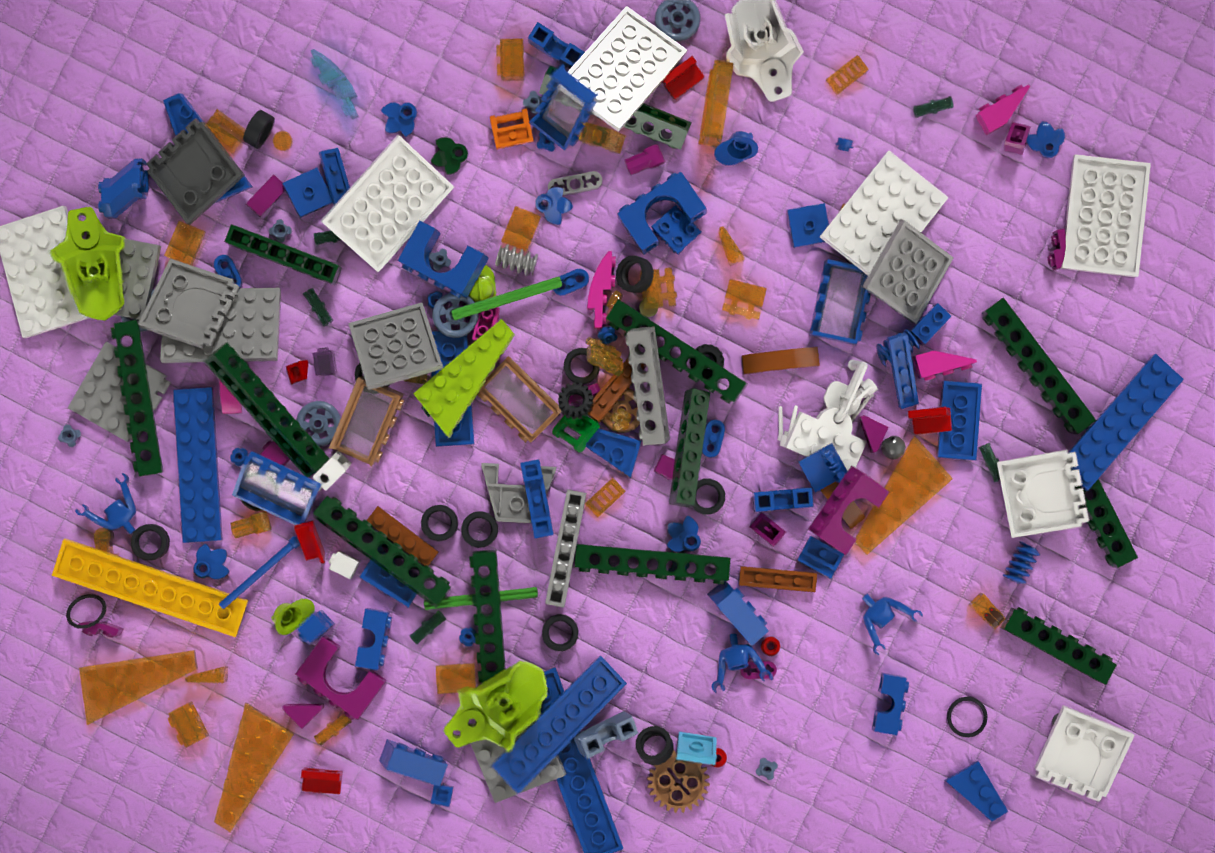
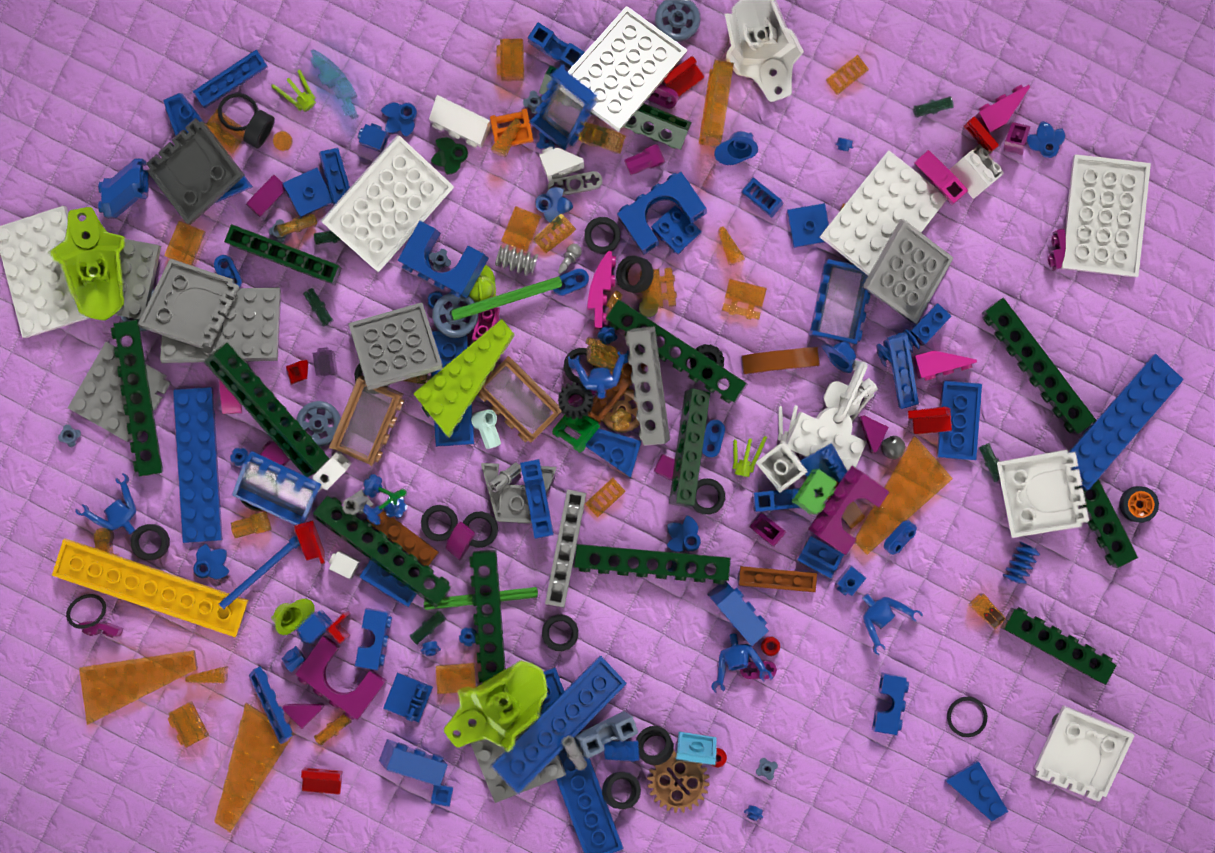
(229, 97): none -> black tyre
(230, 78): none -> blue plate
(272, 709): none -> blue plate
(293, 659): none -> blue plate
(297, 225): none -> clear yellow pin
(305, 100): none -> lime plant
(337, 630): none -> red panel
(356, 503): none -> light grey piece
(373, 137): none -> blue brick
(393, 506): none -> blue plant
(408, 697): none -> blue hinge
(430, 648): none -> blue plate
(459, 122): none -> white slope
(459, 540): none -> magenta slope
(485, 422): none -> light aqua piece
(504, 142): none -> clear yellow slope
(505, 477): none -> light grey axle
(559, 163): none -> white slope
(560, 219): none -> clear yellow slope
(573, 252): none -> light grey bar
(574, 753): none -> light grey pin
(599, 378): none -> blue piece
(605, 221): none -> black tyre
(622, 751): none -> blue plate
(635, 793): none -> black tyre
(660, 97): none -> magenta beam
(744, 468): none -> lime plant
(754, 813): none -> blue plate
(774, 208): none -> blue slope
(781, 466): none -> white slope
(806, 496): none -> bright green brick
(841, 356): none -> blue piece
(850, 581): none -> blue brick
(900, 537): none -> blue plate
(941, 177): none -> dark pink slope
(977, 171): none -> white slope
(981, 135): none -> red plate
(1148, 500): none -> wheel

